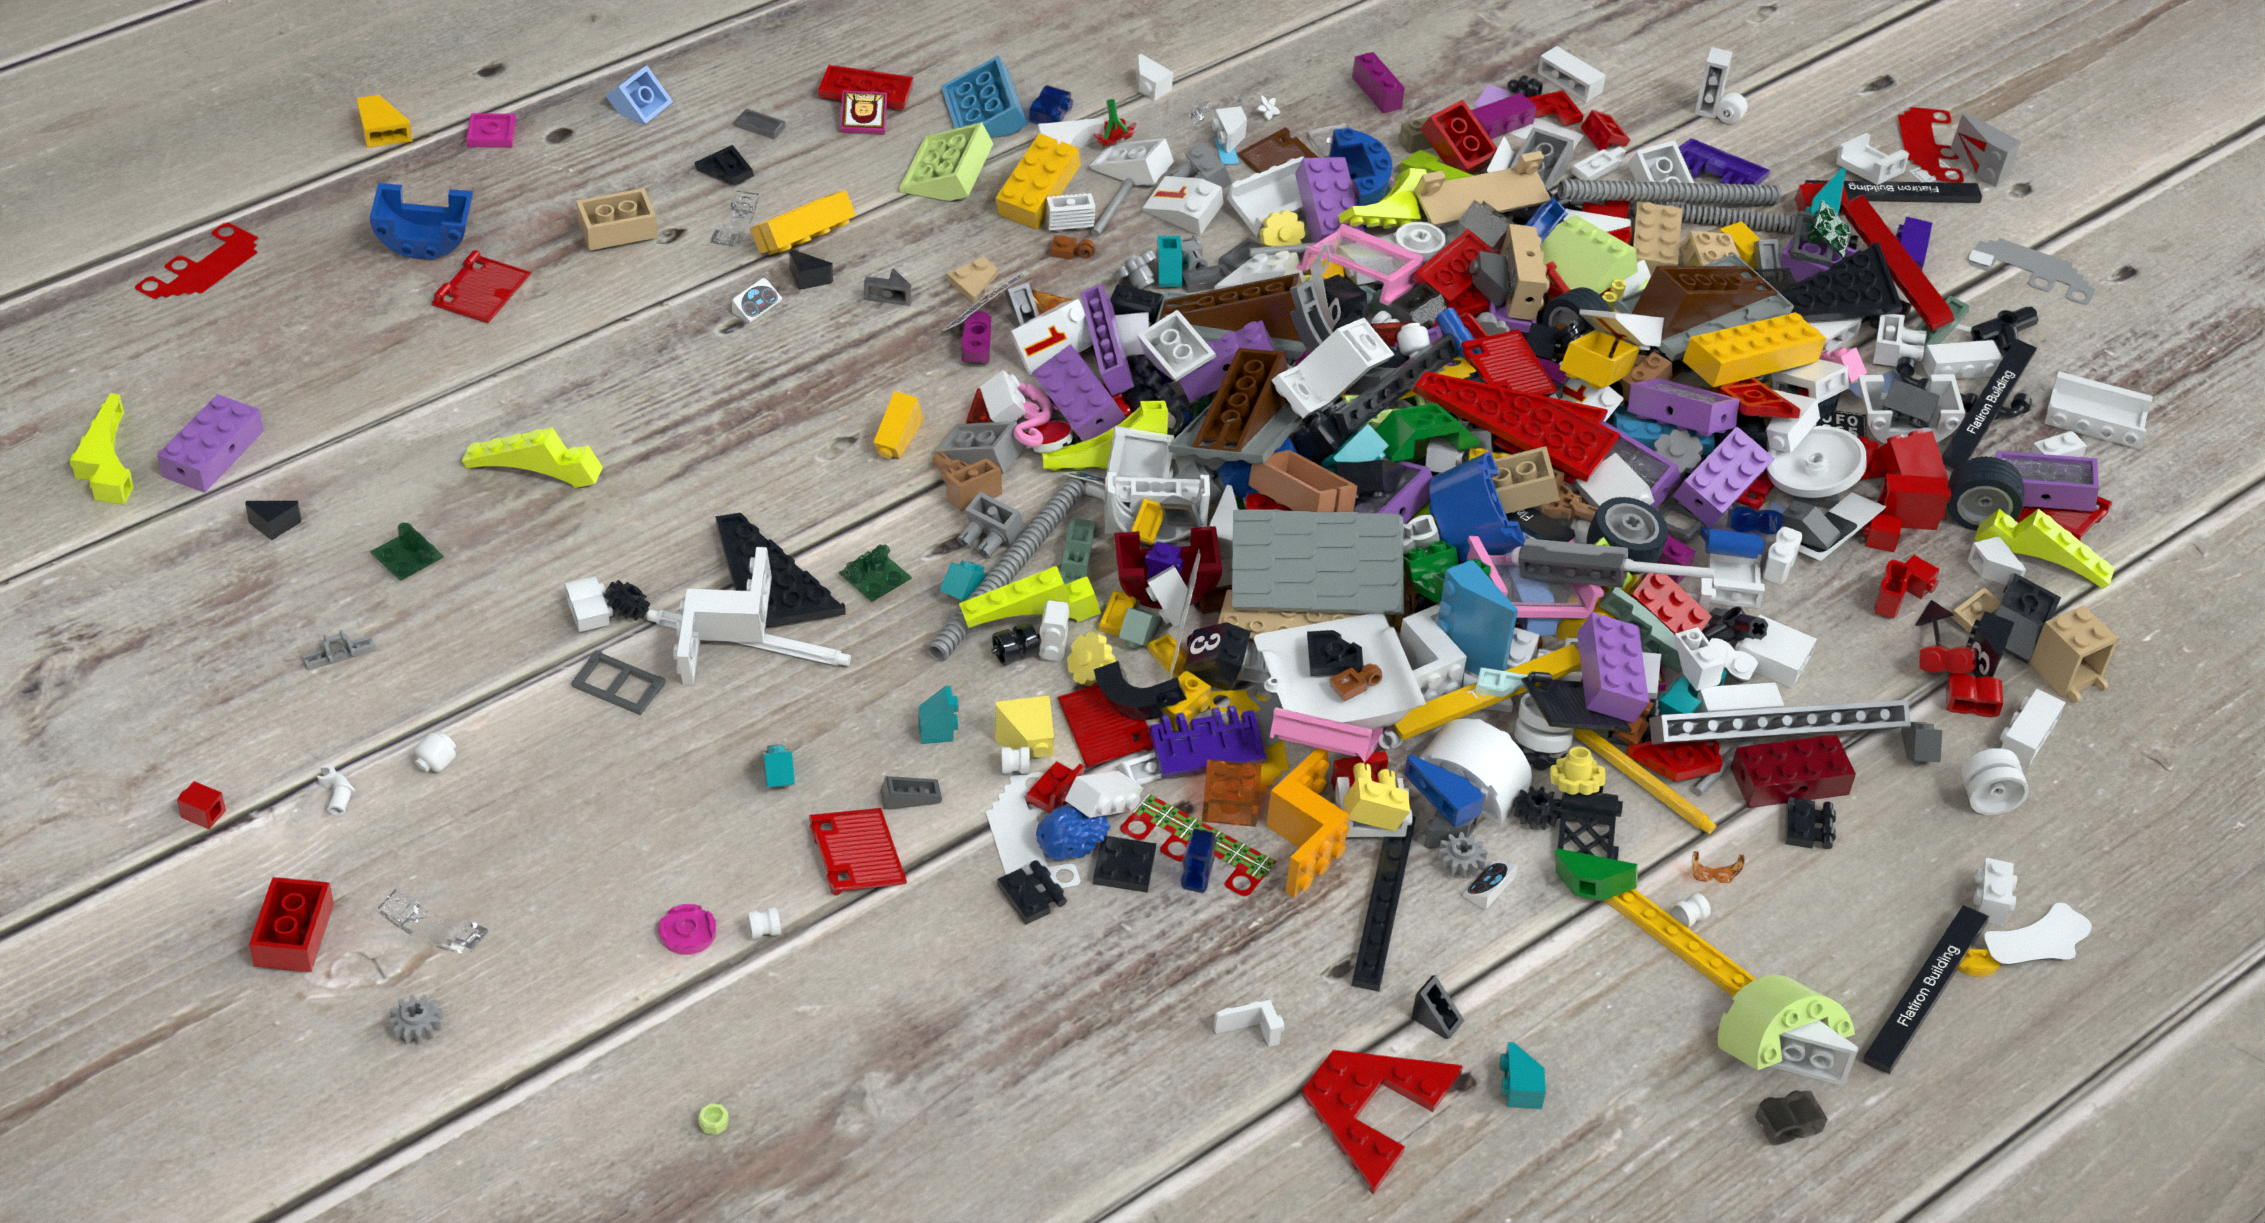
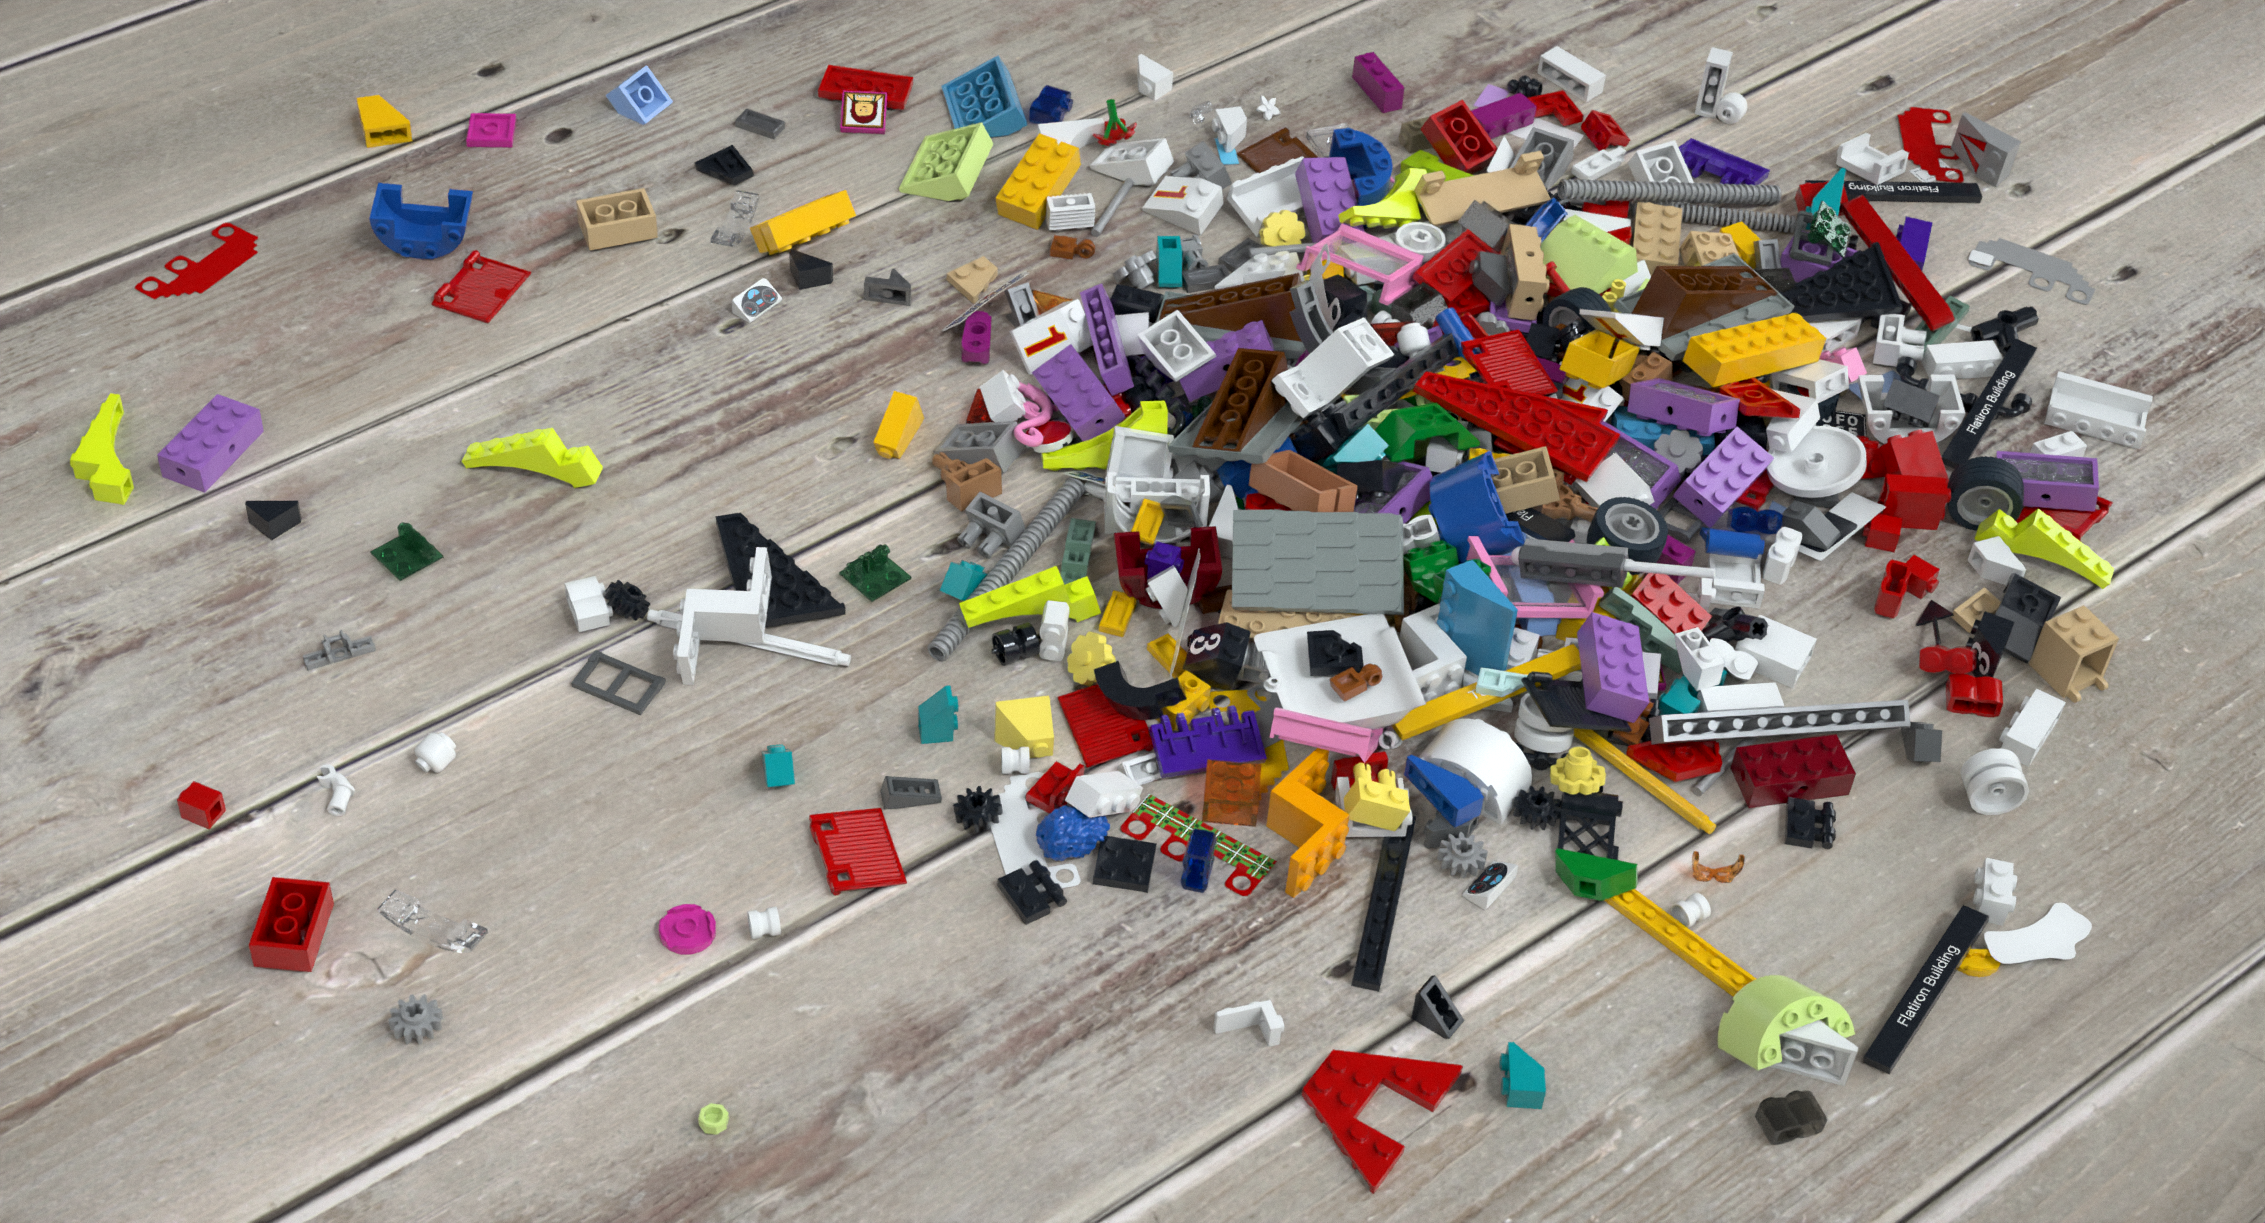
(978, 809): none -> black gear
(1139, 627): sand green slope -> none

